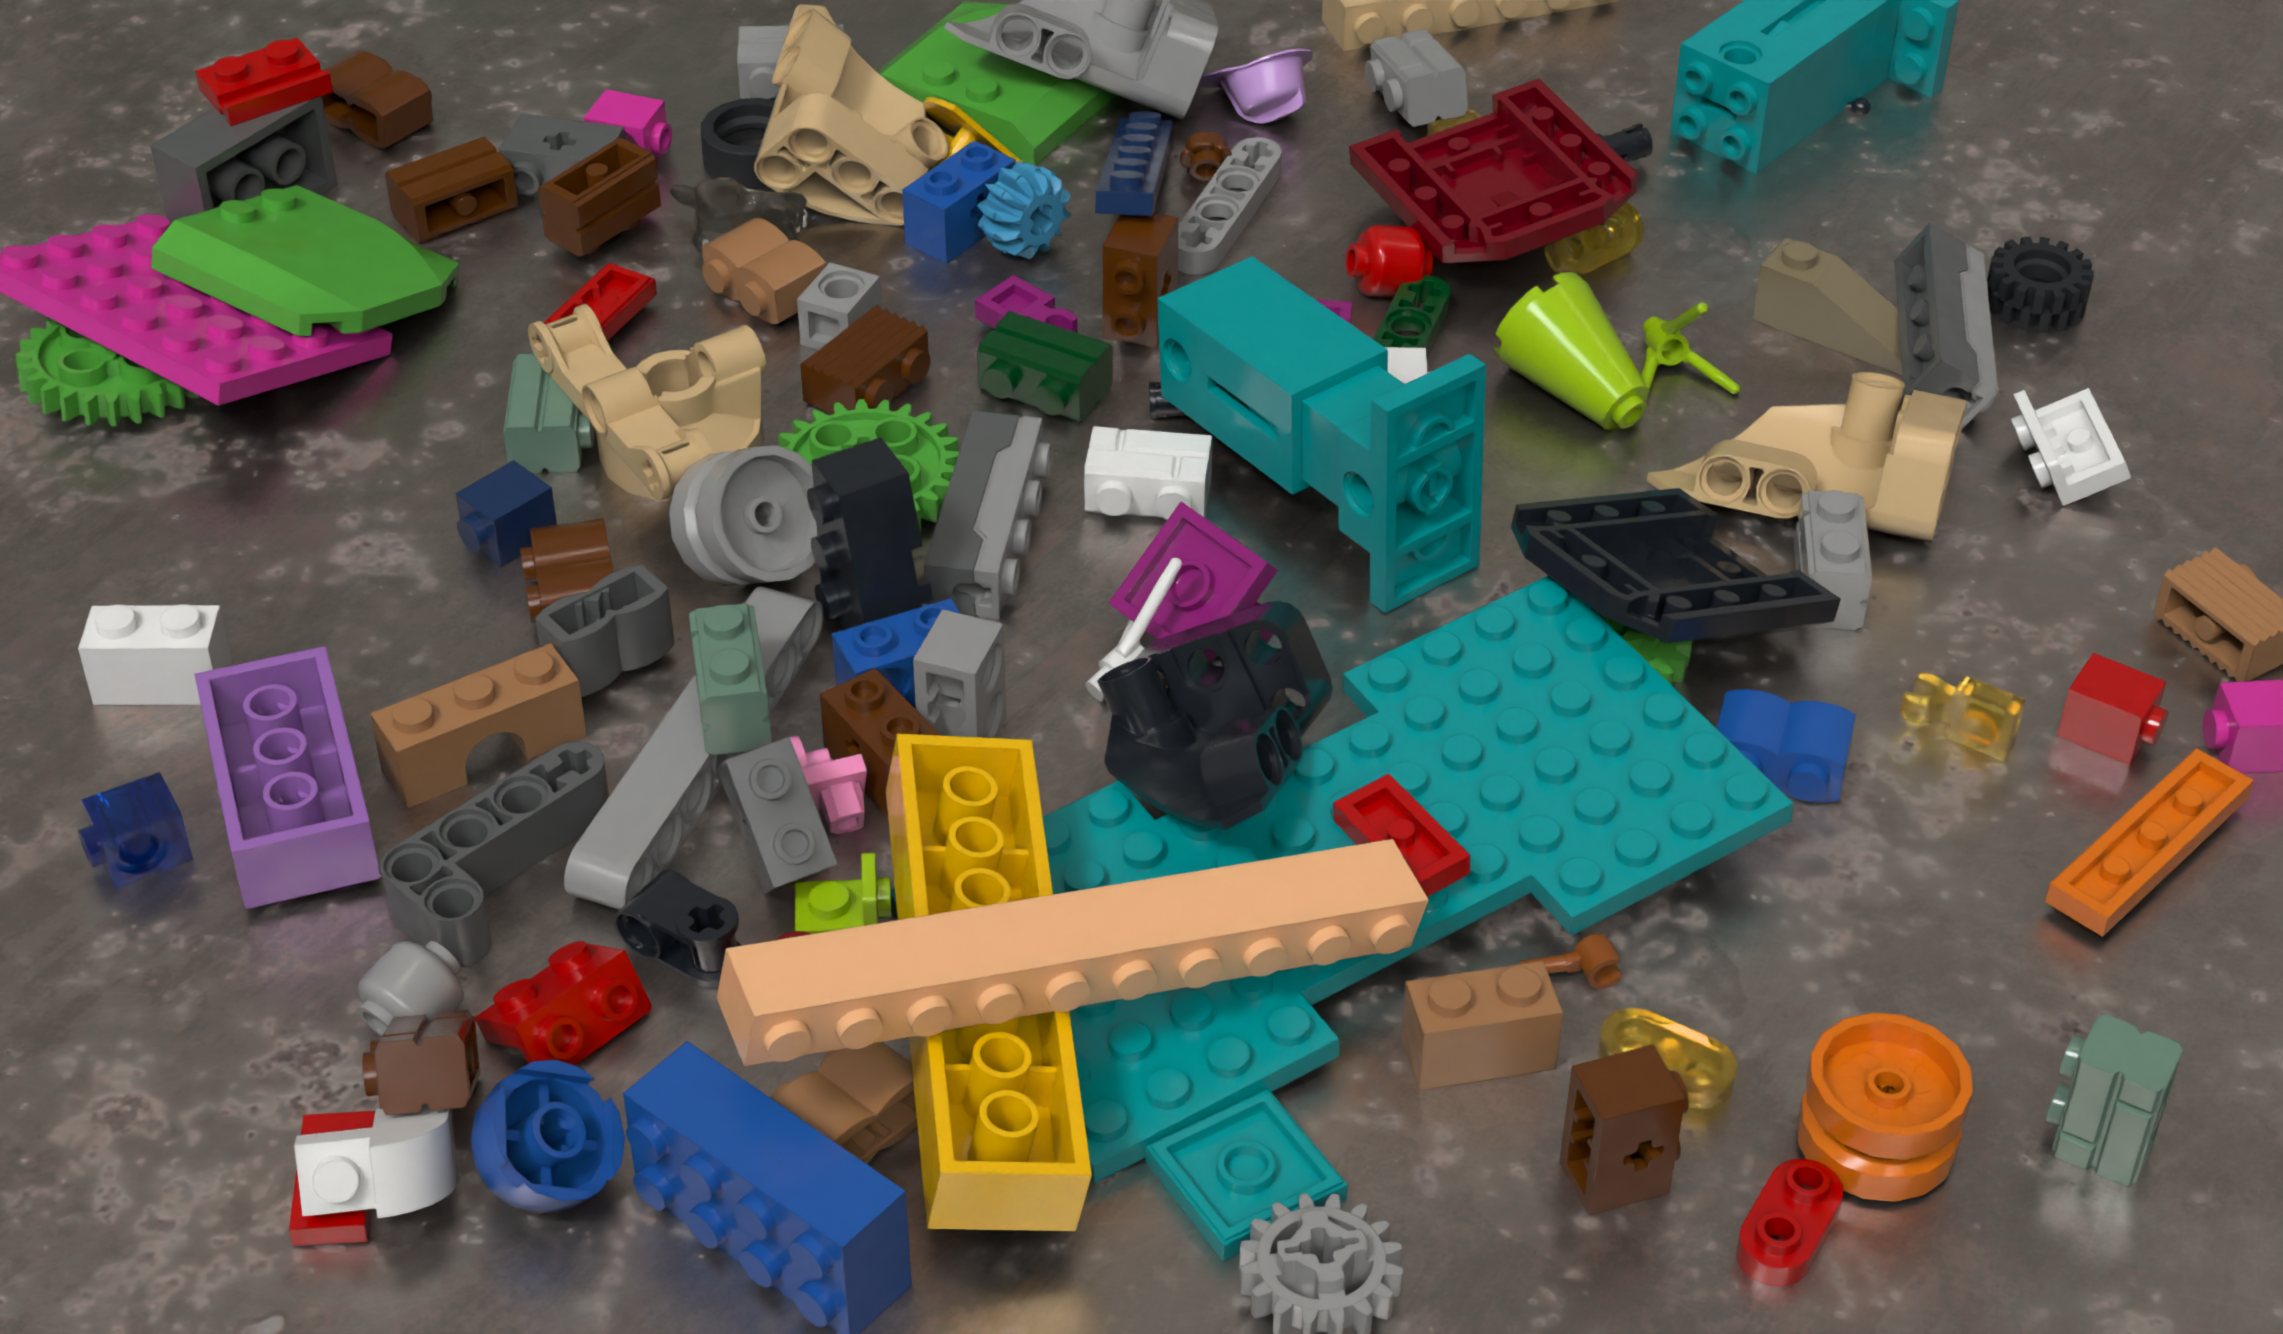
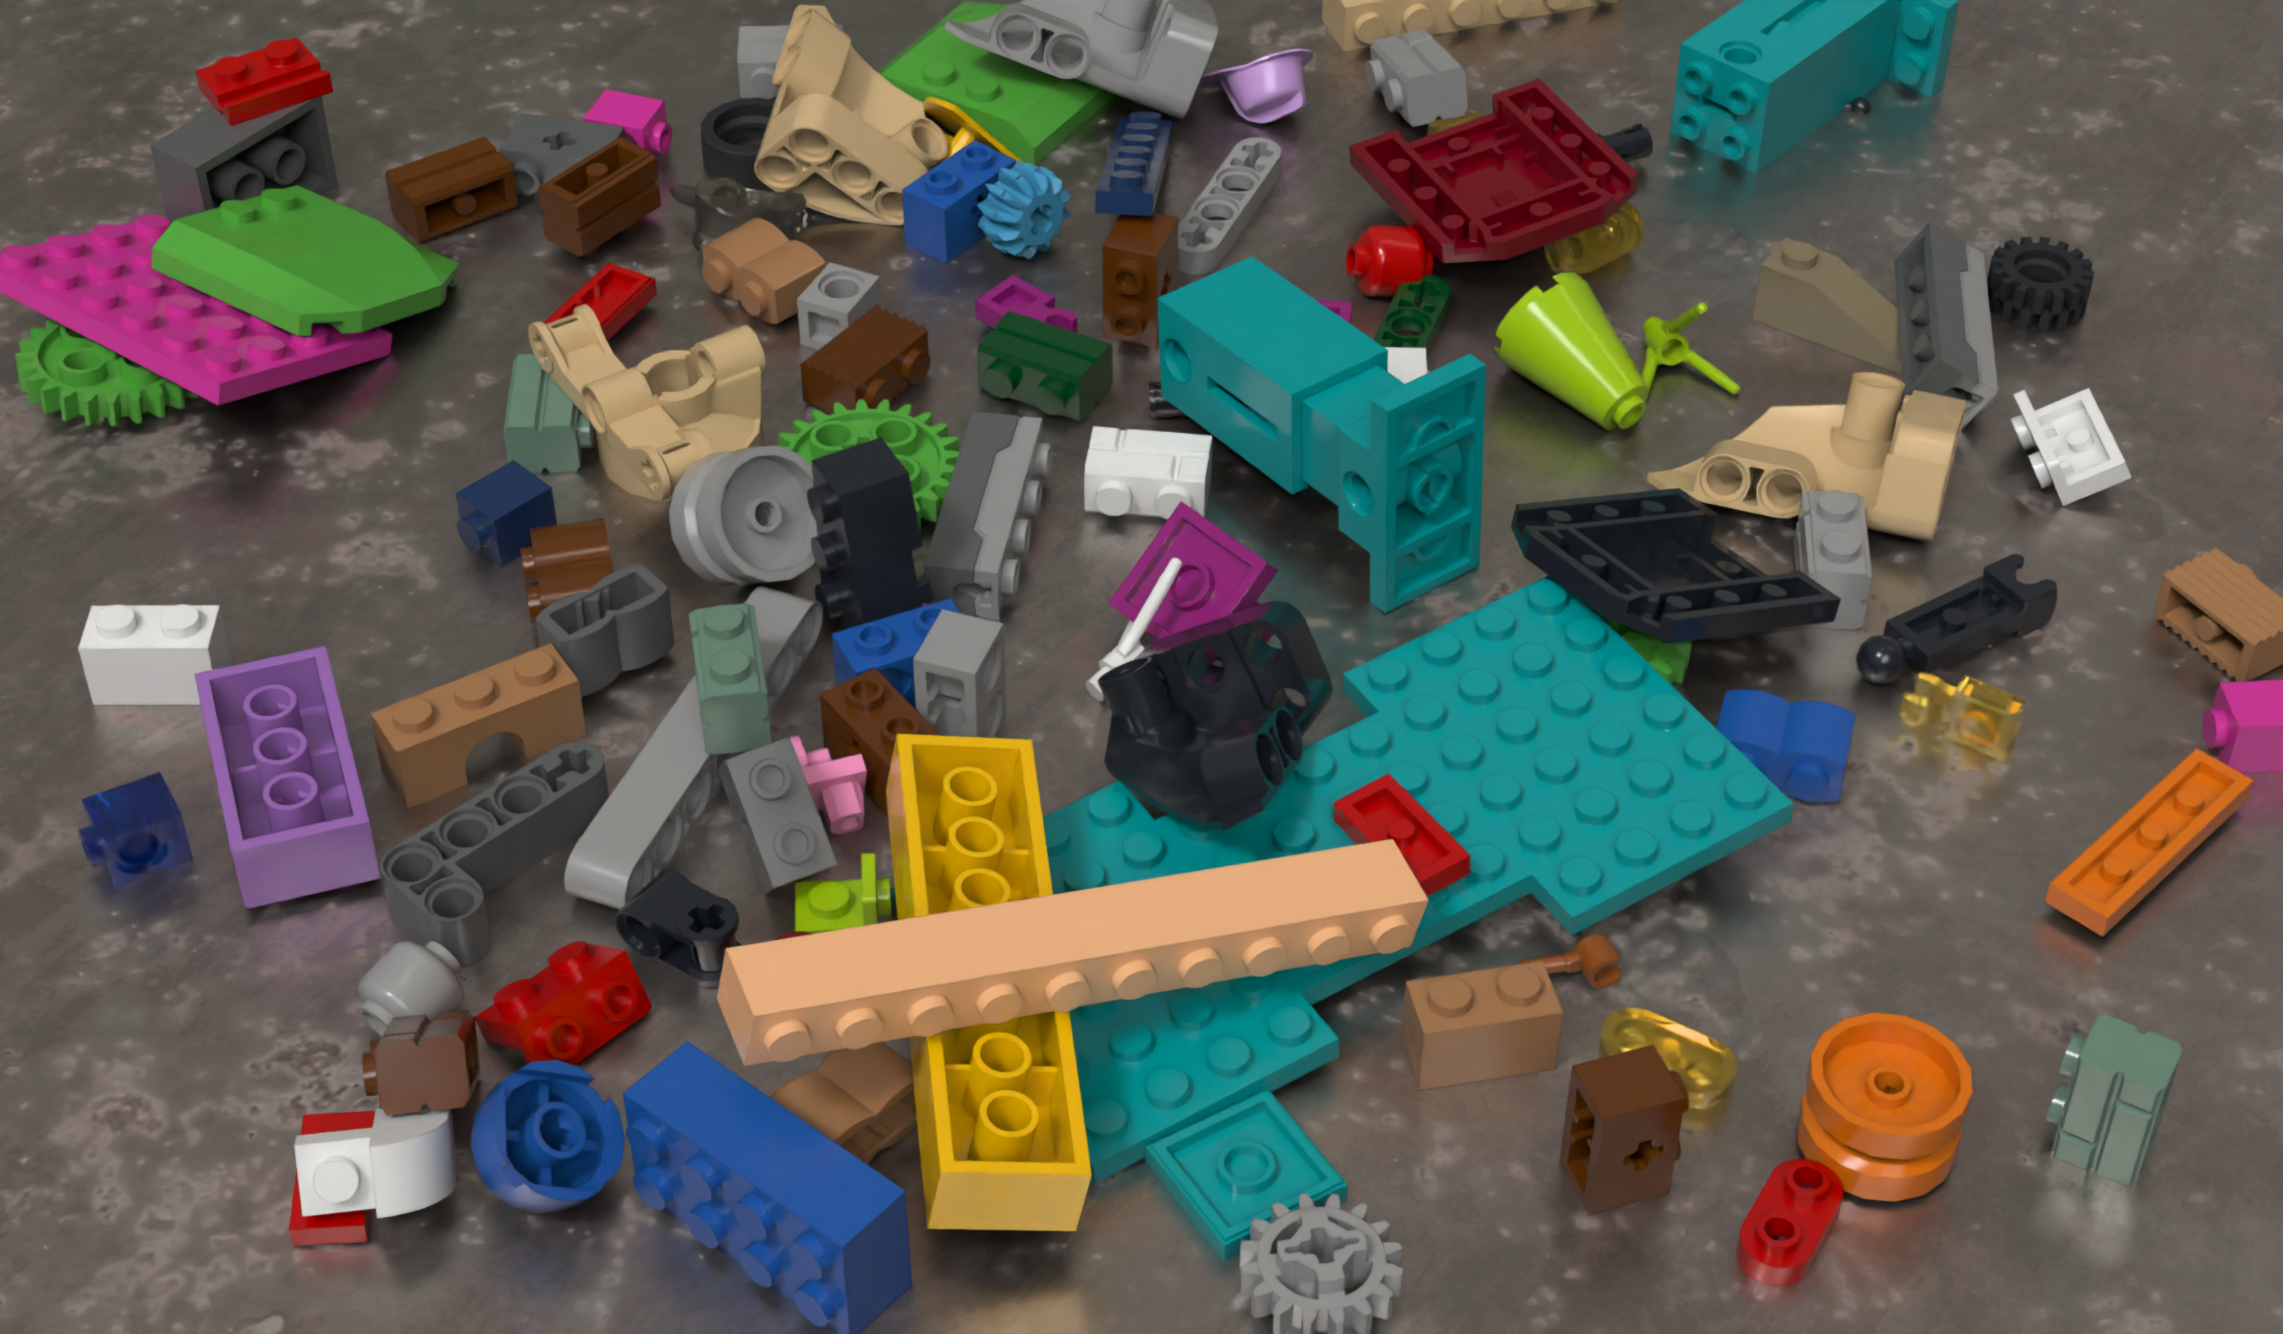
(376, 100): reddish brown brick -> none
(1204, 154): reddish brown plate -> none
(1959, 623): none -> black plate
(2113, 709): red brick -> none

